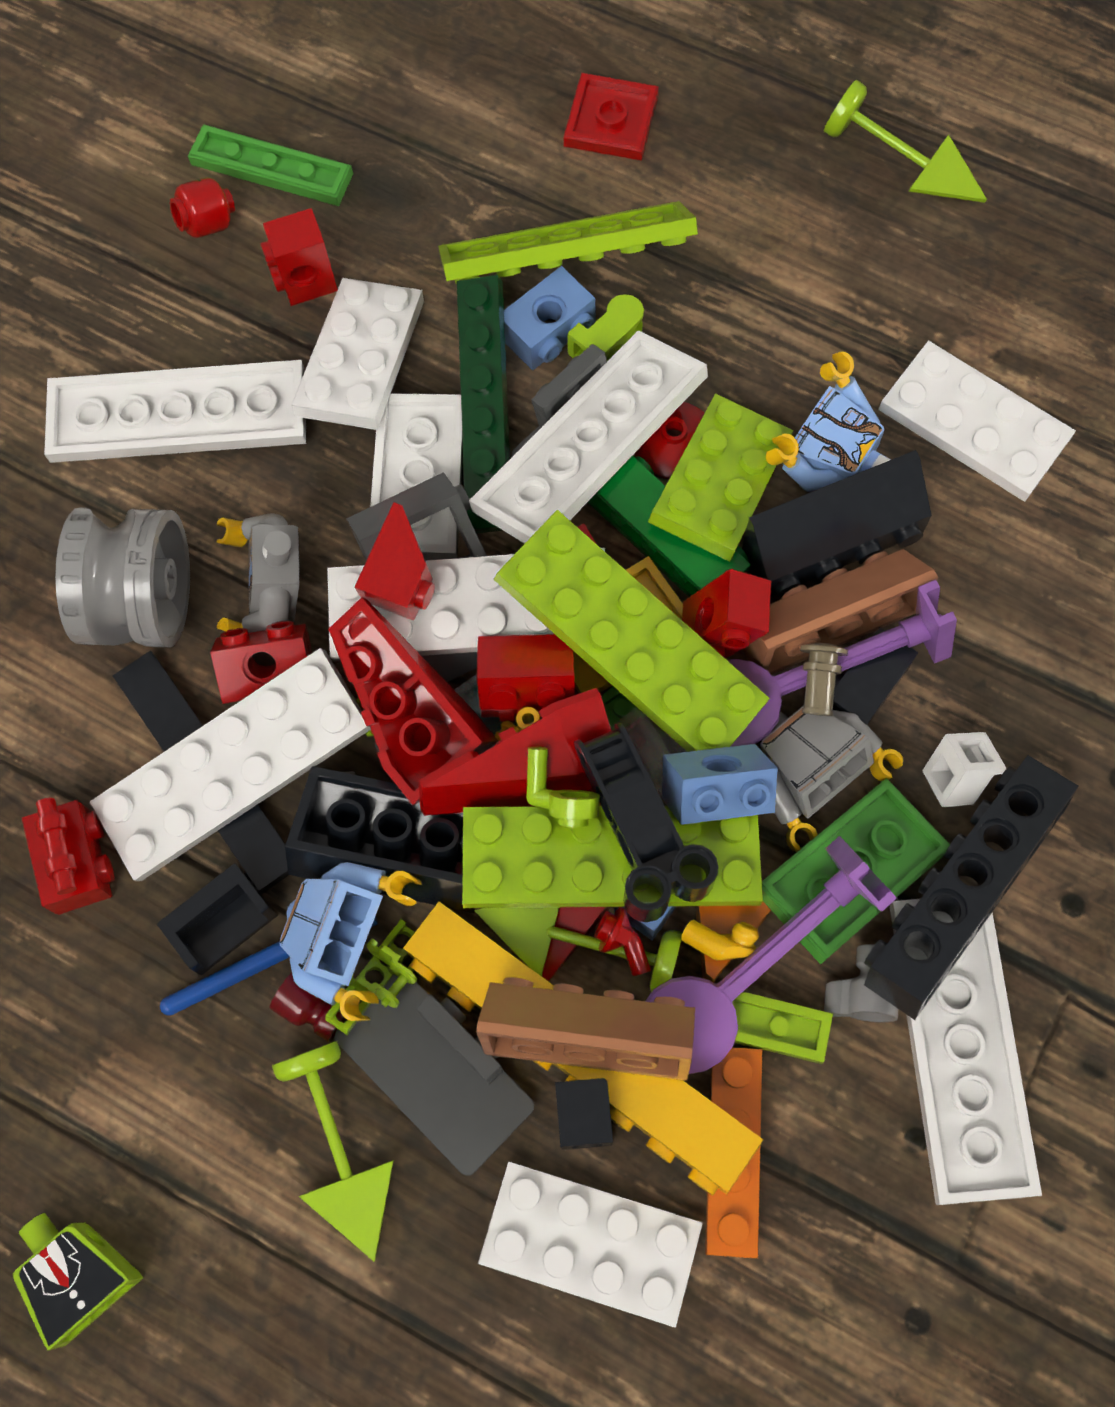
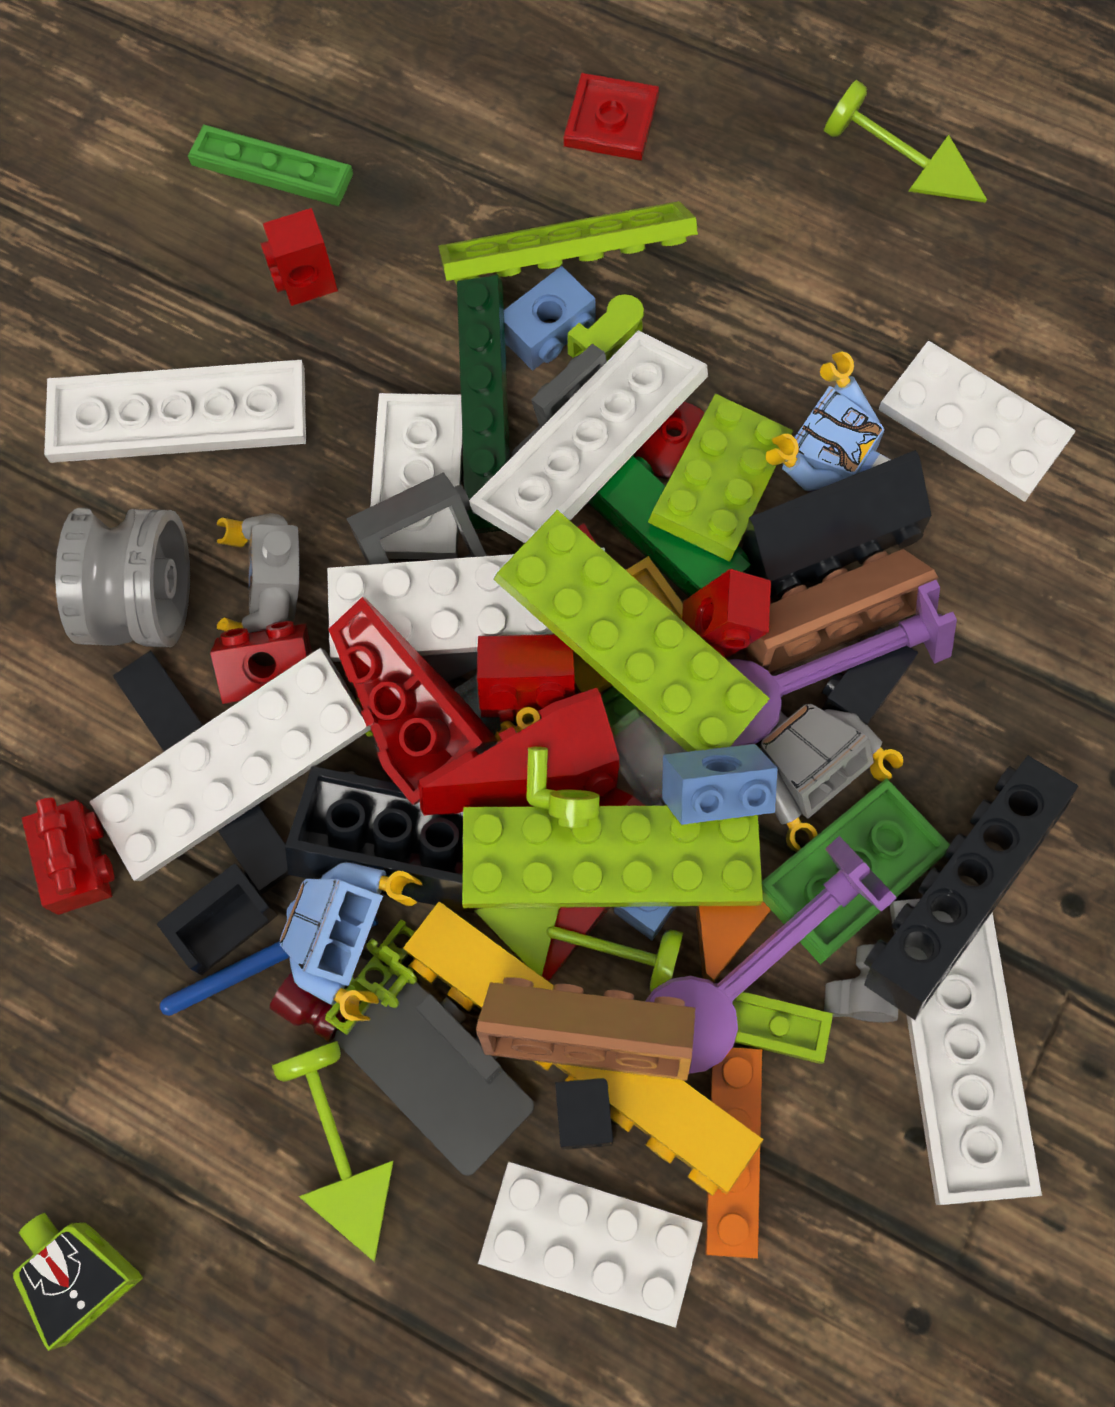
(202, 207): red head -> none
(358, 354): white plate -> none
(396, 569): red slope -> none
(616, 932): red plate -> none
(642, 825): black piece -> none
(721, 946): yellow arm -> none
(821, 677): dark tan pin -> none
(962, 768): white brick -> none

